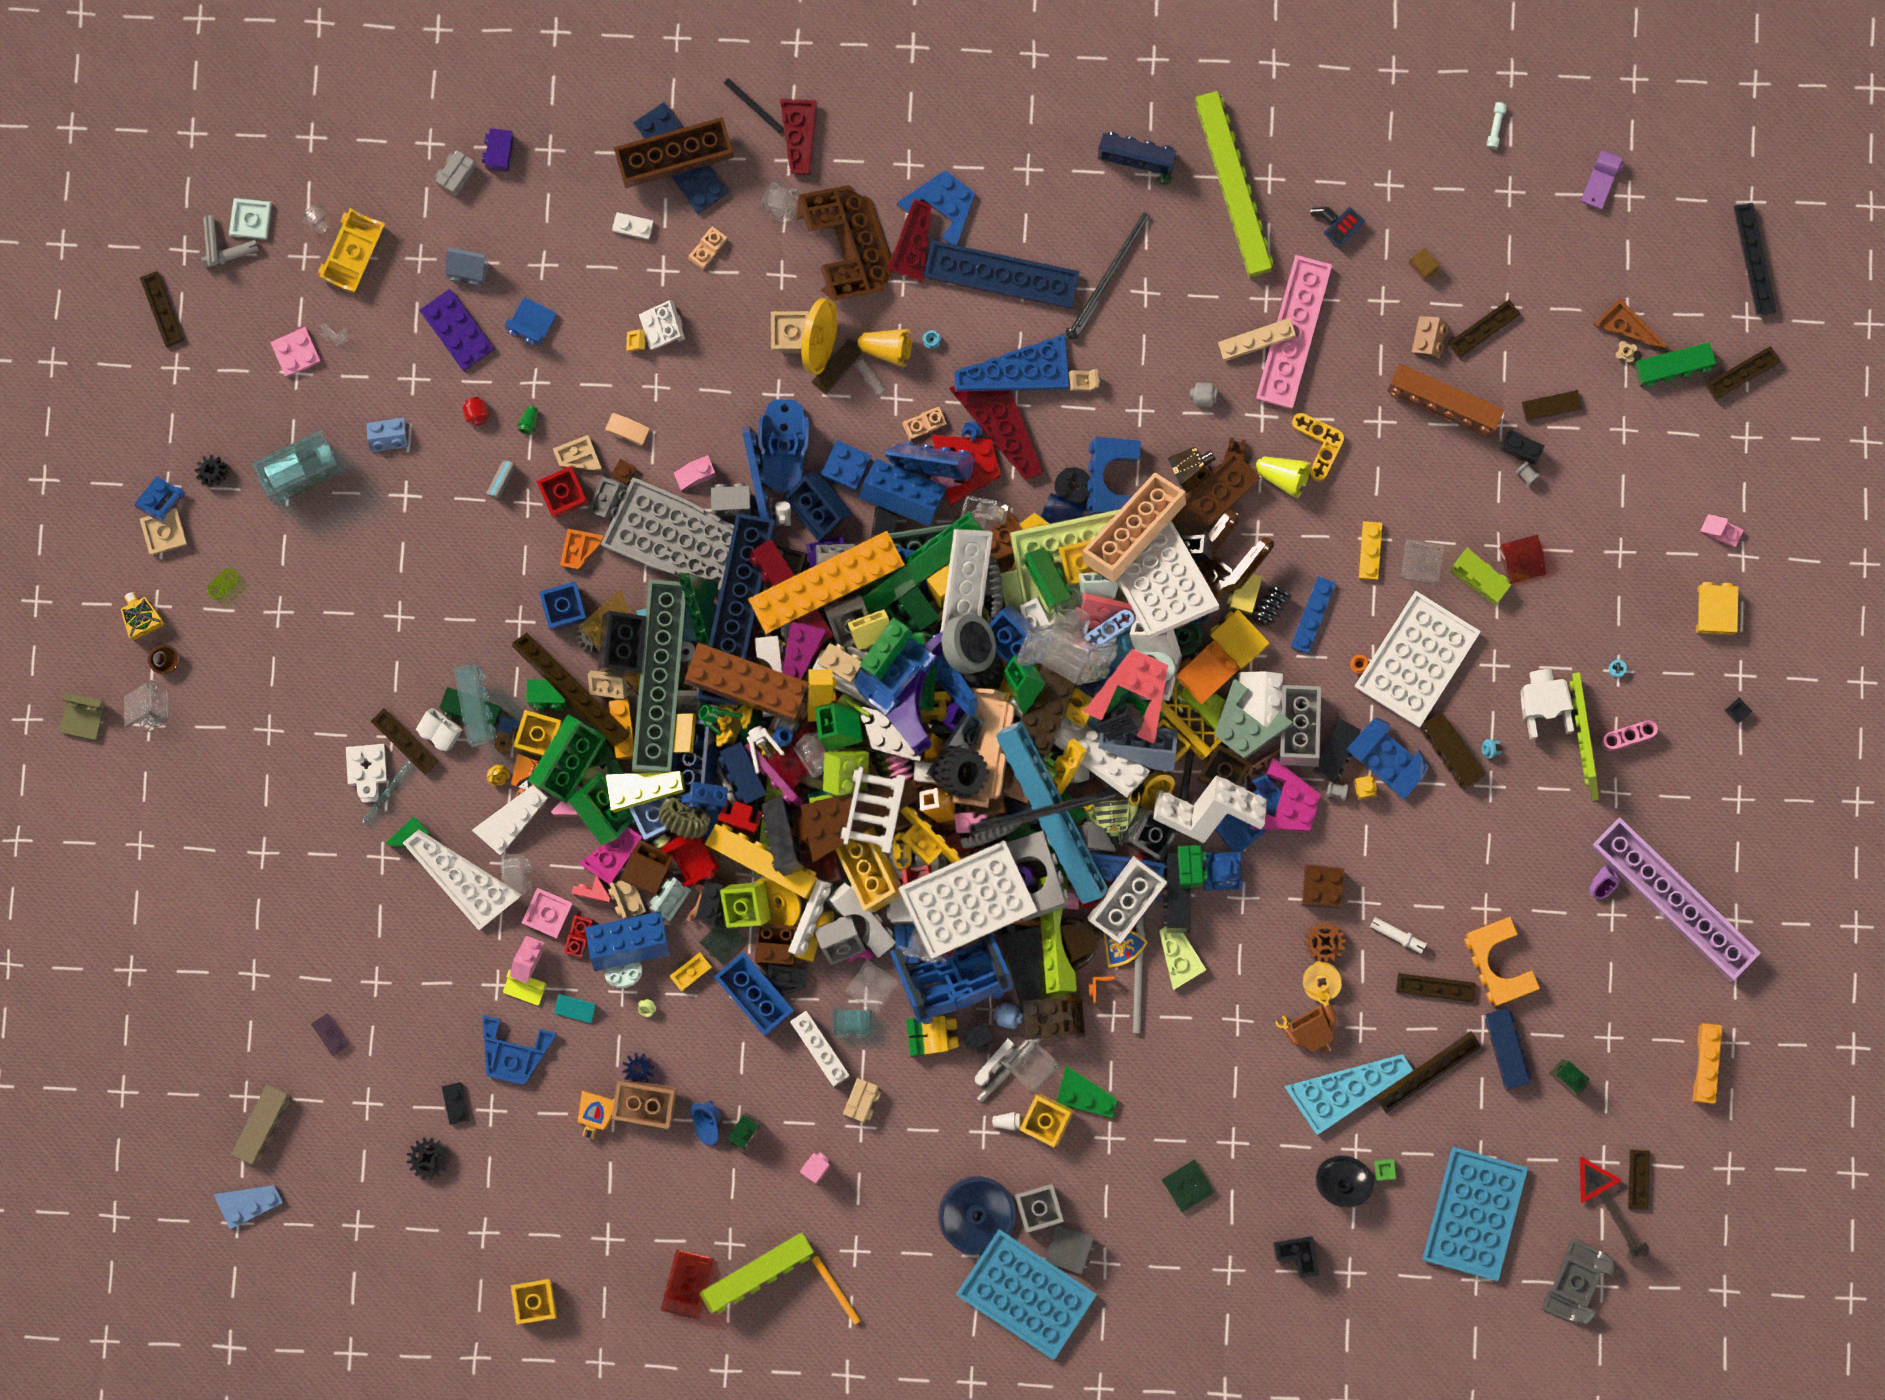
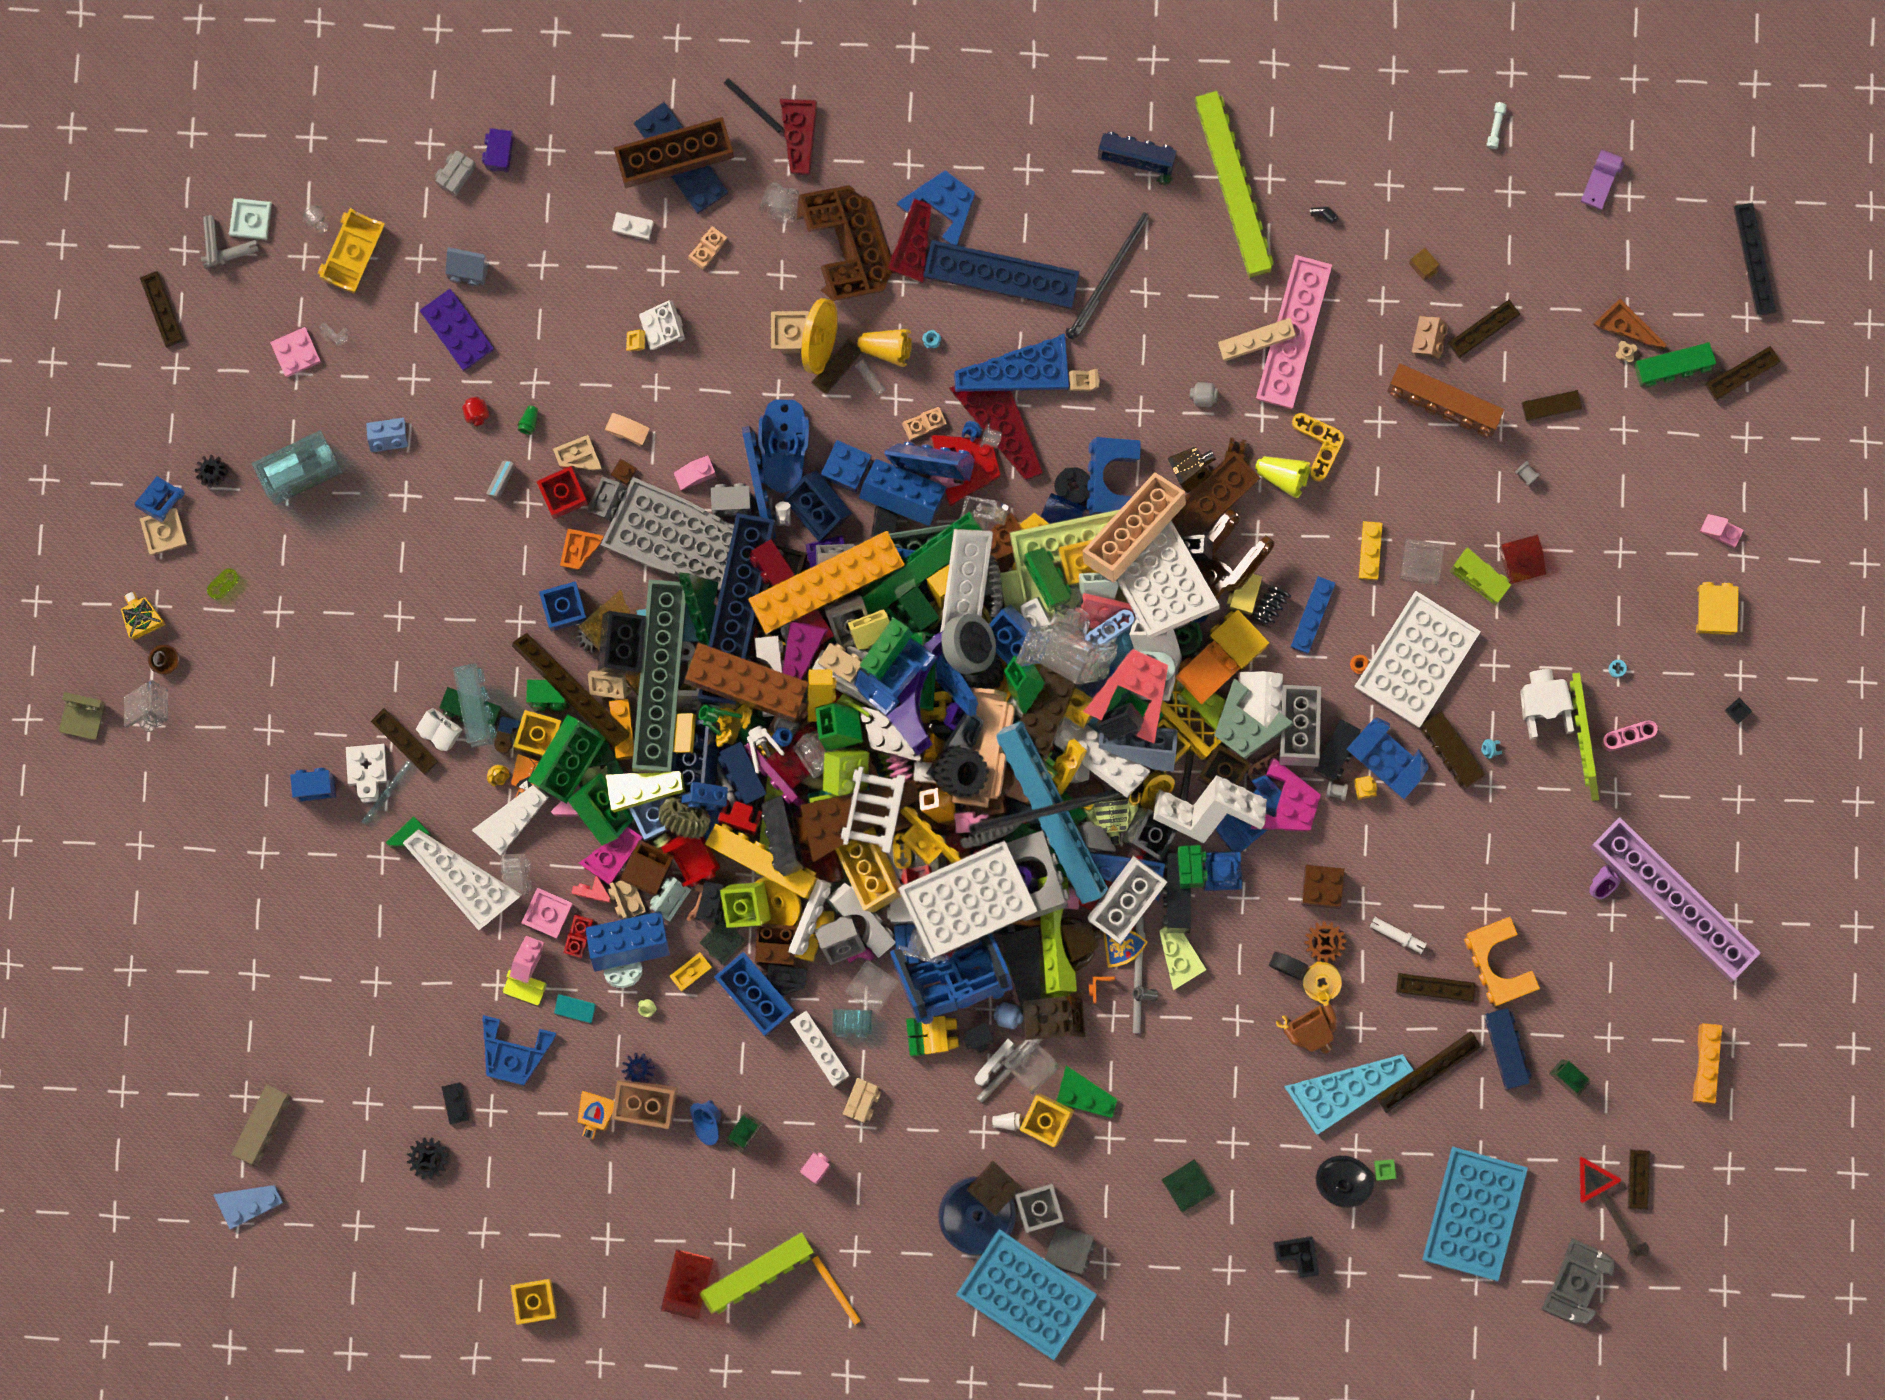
(313, 785): none -> blue brick
(330, 1034): clear purple plate -> none
(530, 322): blue bracket -> none
(990, 437): none -> clear piece
(994, 1188): none -> dark brown plate
(1140, 993): none -> dark grey pin
(1288, 965): none -> black tyre
(1343, 227): slope -> none
(1522, 447): black brick -> none

